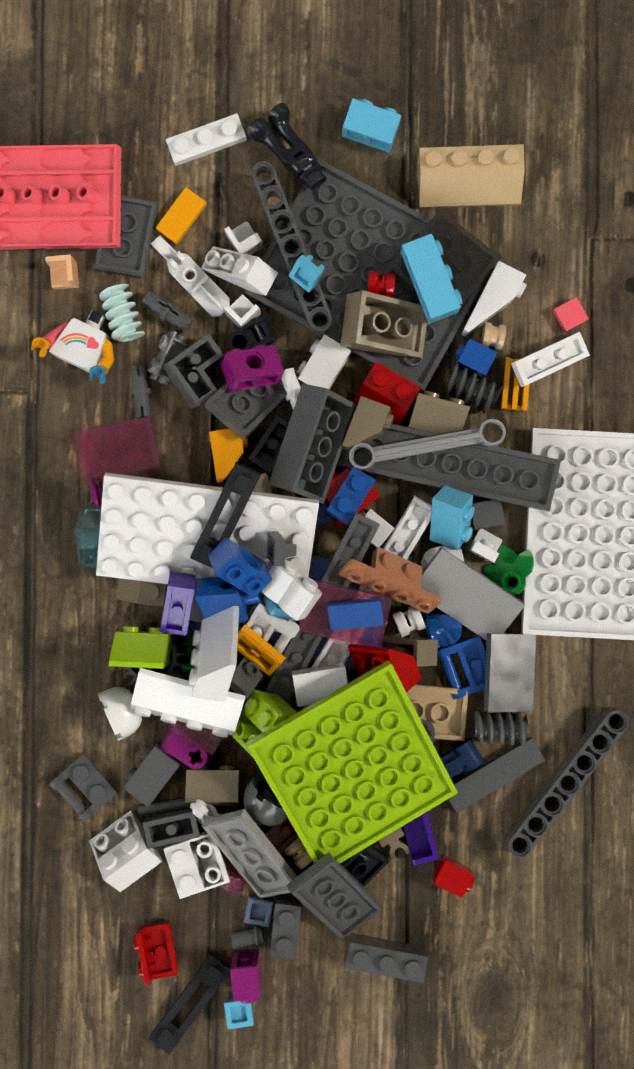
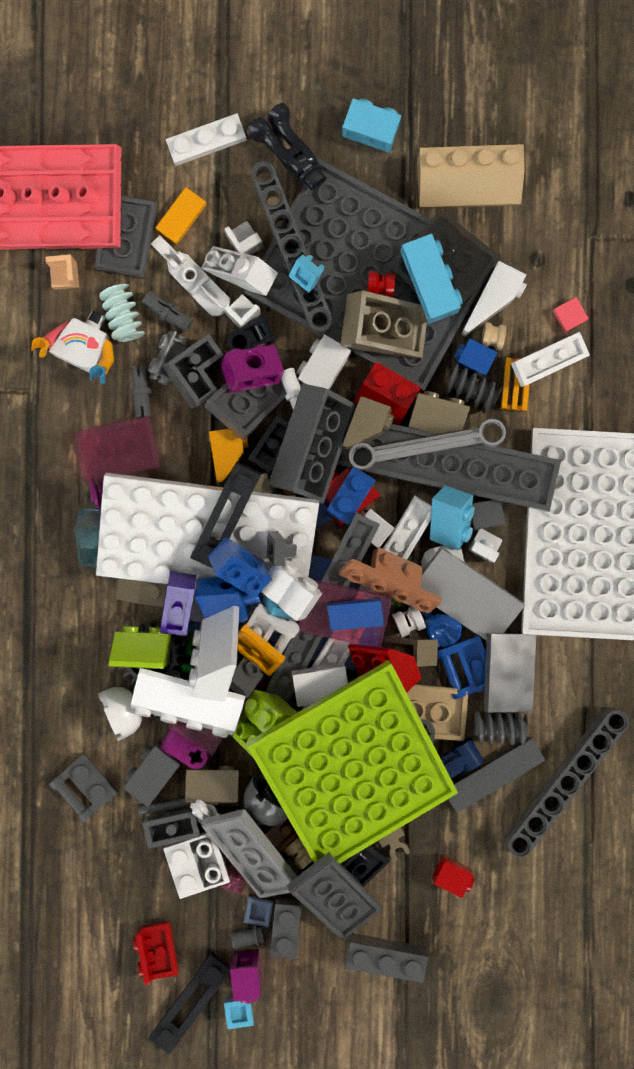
(124, 852): white slope -> none
(421, 840): dark purple panel -> none
(508, 566): green plate -> none

